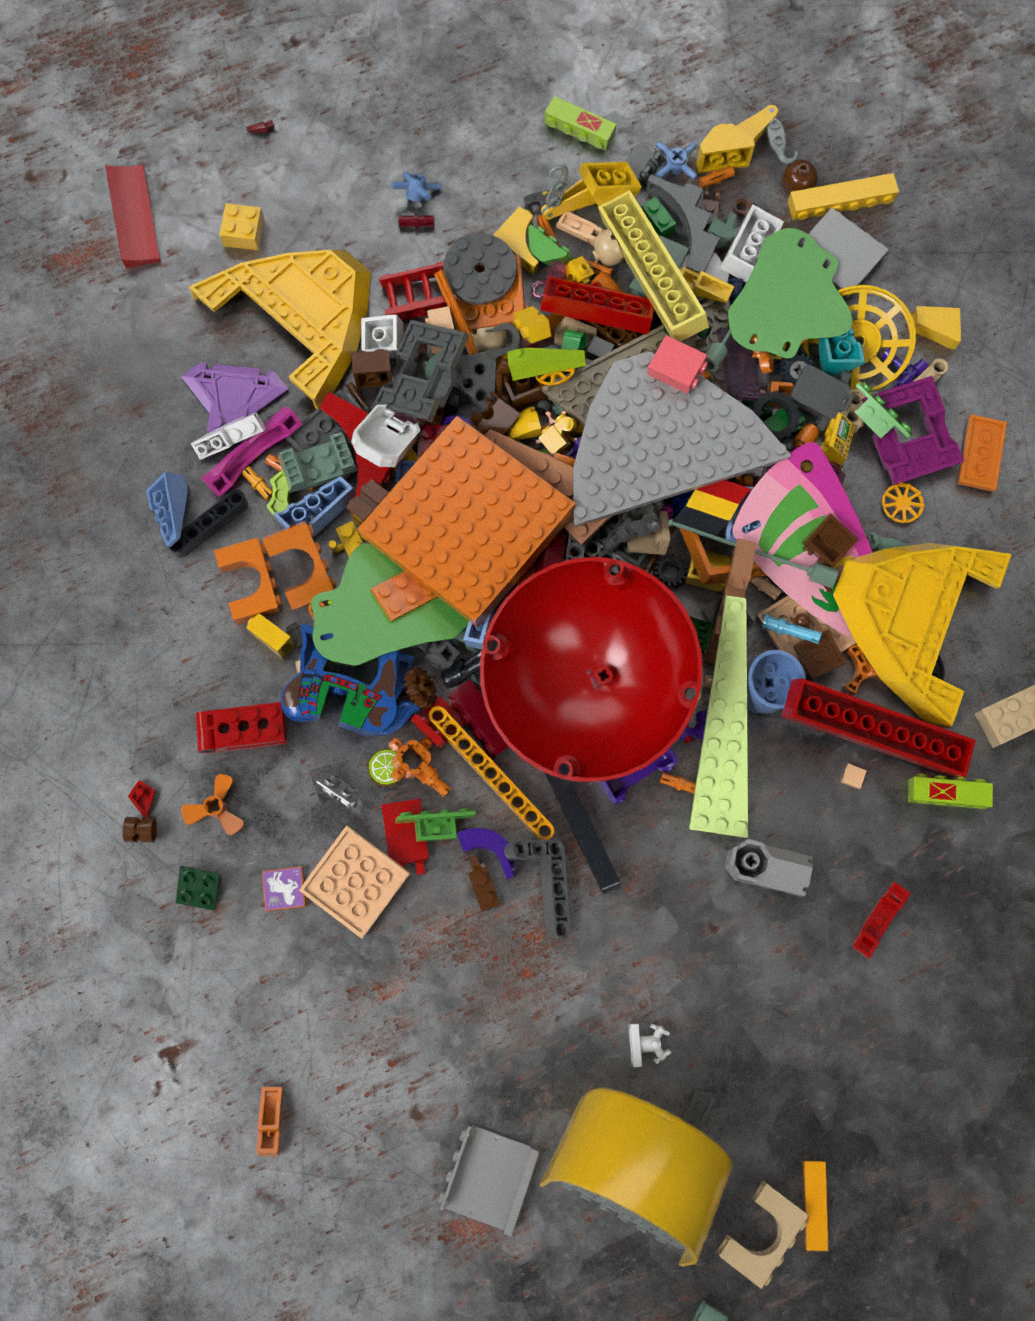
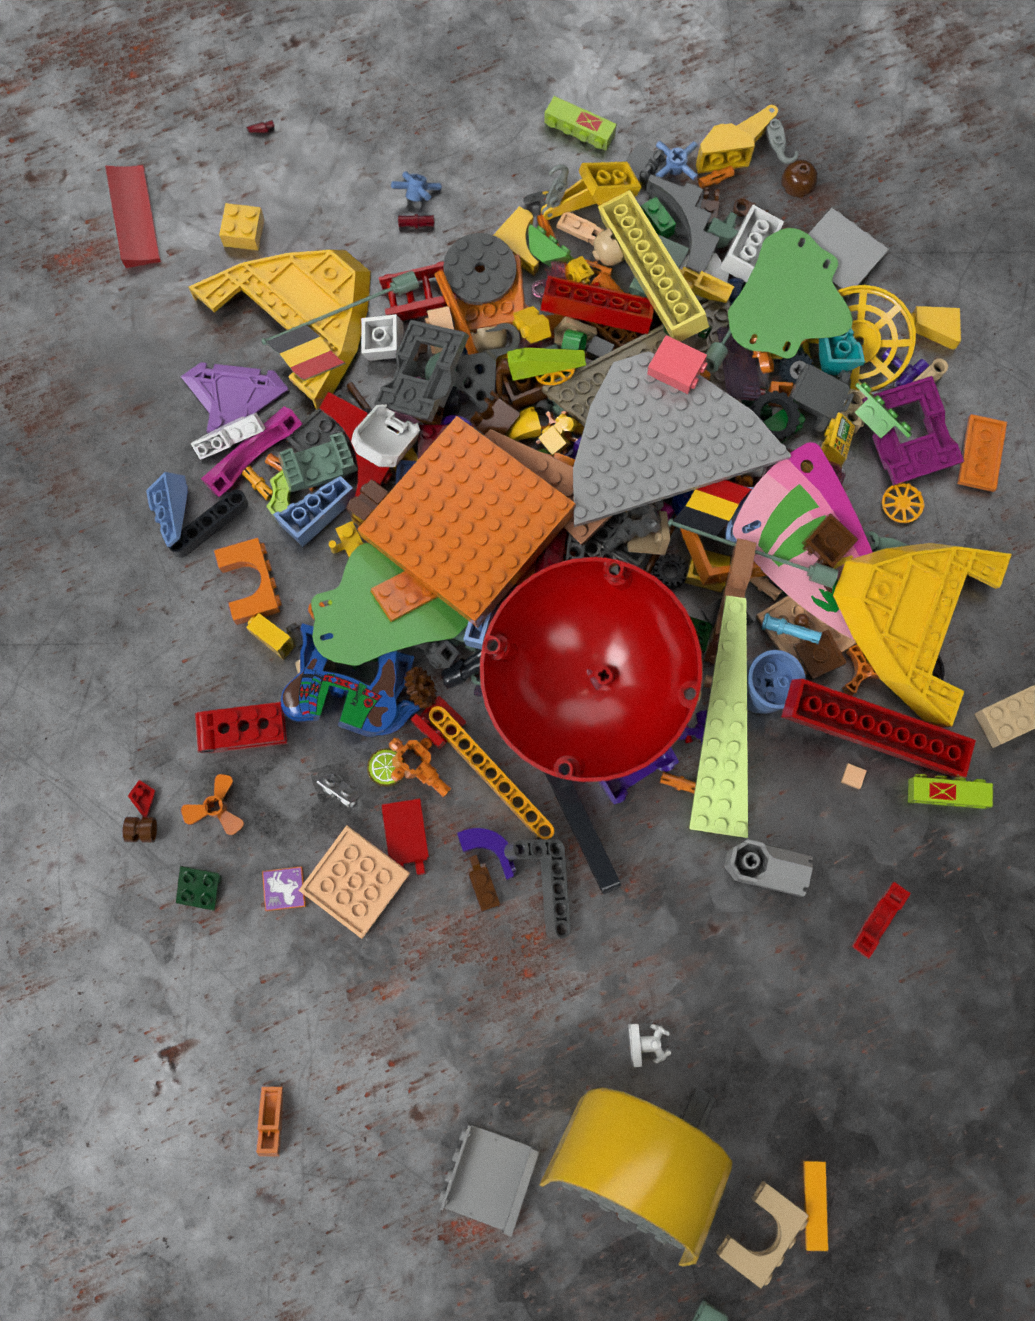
(300, 537): orange arch -> none
(307, 352): none -> flag
(372, 368): reddish brown brick -> none
(435, 826): bright green bracket -> none
(472, 711): dark red brick -> none
(807, 434): orange brick -> none
(843, 196): yellow brick -> none

